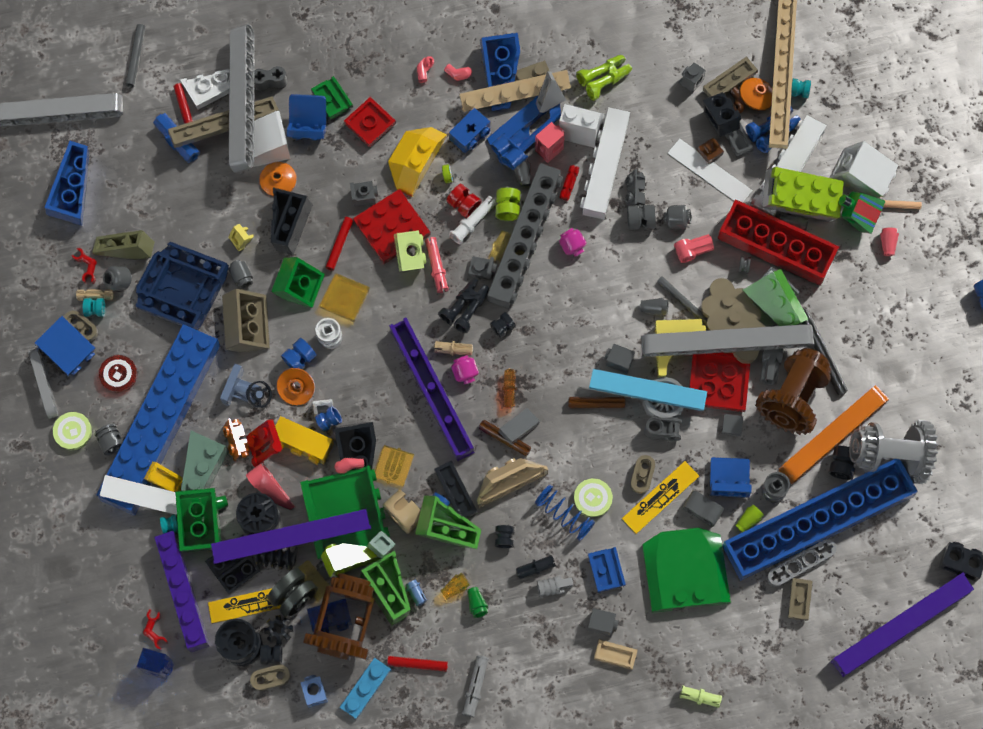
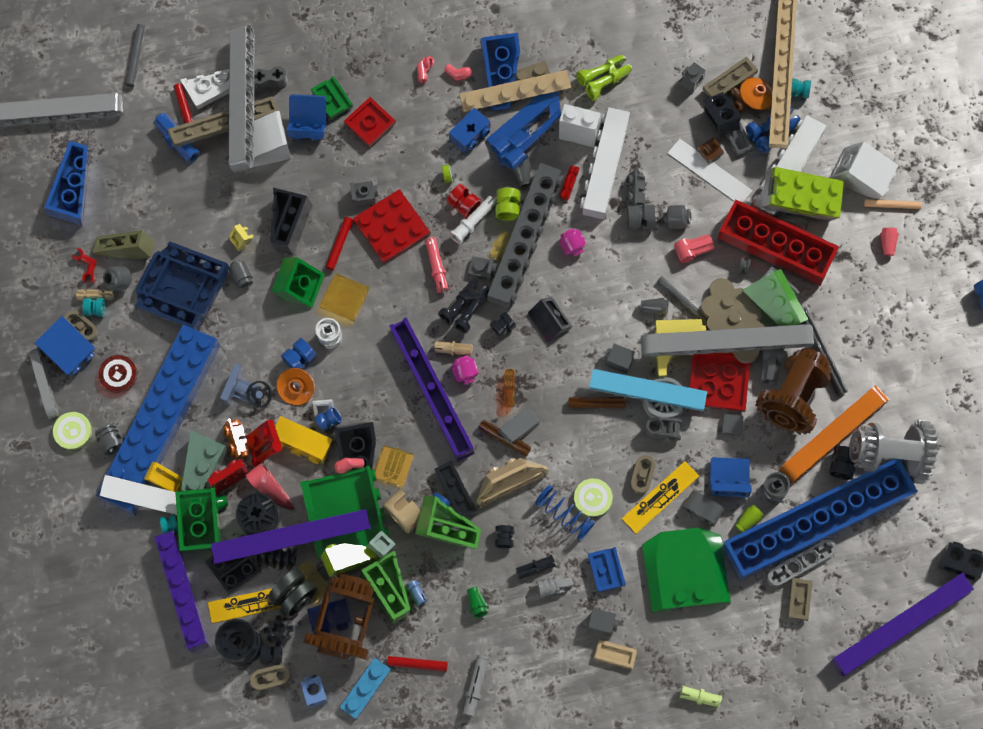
(149, 627): red arm -> none
(155, 663): clear blue brick -> none
(229, 476): none -> red plate
(245, 321): dark tan slope -> none
(286, 181): orange dish -> none
(407, 262): yellowish green brick -> none
(414, 157): yellow wedge -> none
(455, 586): clear yellow cone -> none
(549, 142): coral brick -> none
(549, 318): none -> black panel
(550, 94): light grey slope -> none
(861, 210): green torso -> none

